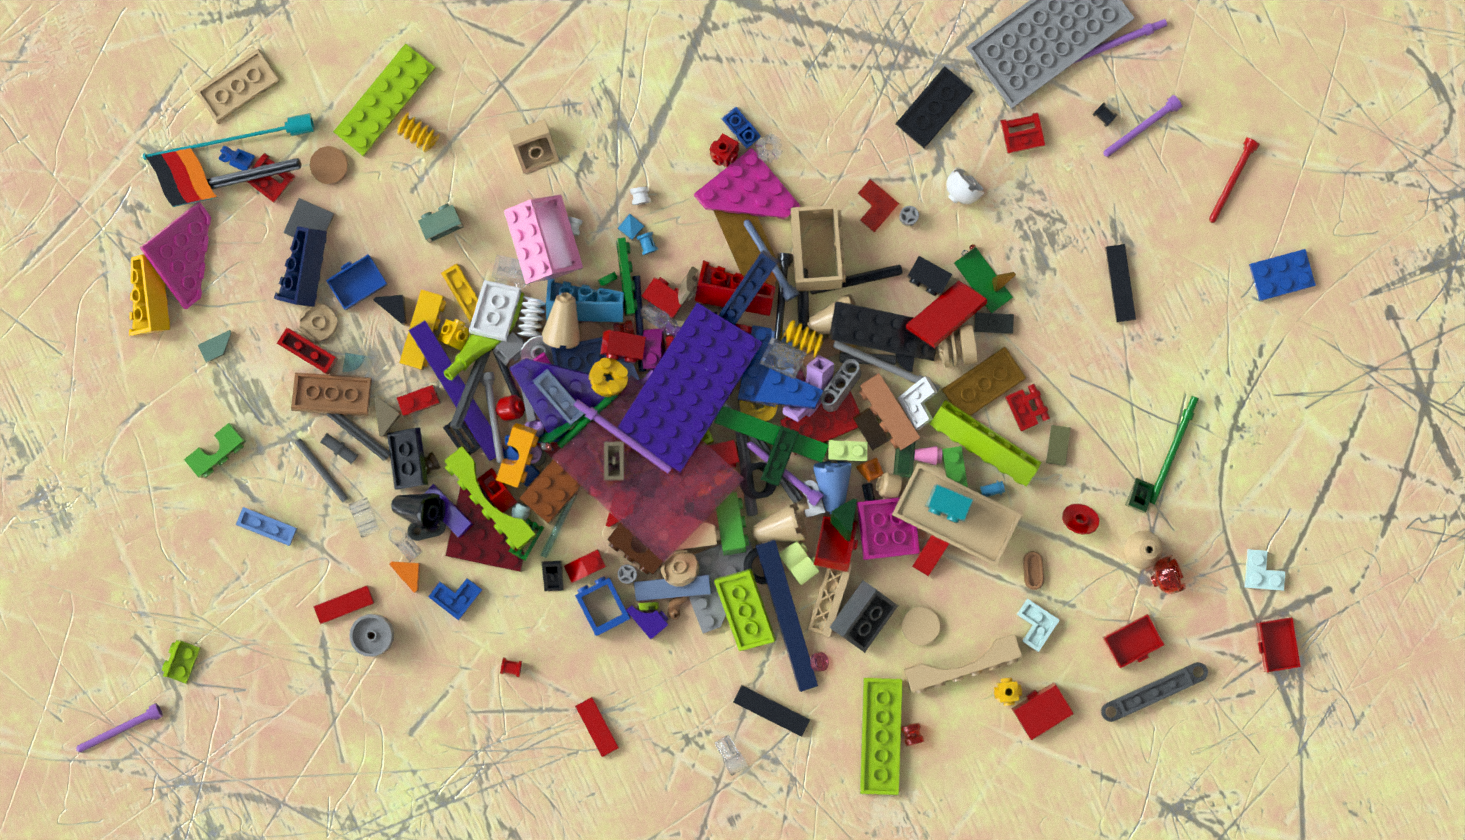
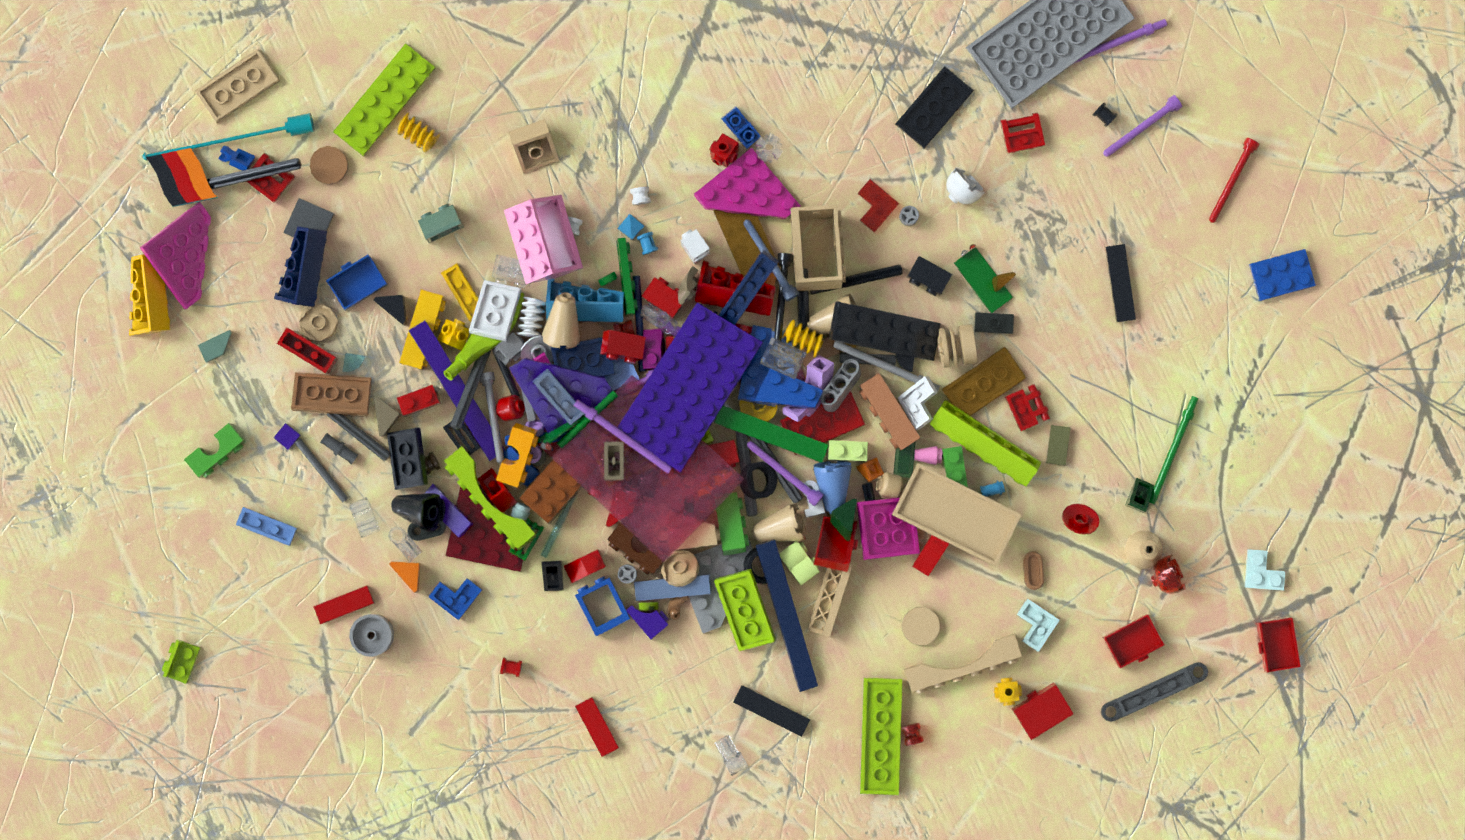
(154, 712): medium lavender piece -> none
(287, 436): none -> dark purple tile
(617, 372): yellow plate -> none
(694, 245): none -> white arch
(779, 456): dark green tile -> none
(819, 661): clear pink tile -> none
(863, 616): dark grey brick -> none
(870, 429): dark brown tile -> none
(946, 314): red tile -> none
(948, 503): teal brick -> none

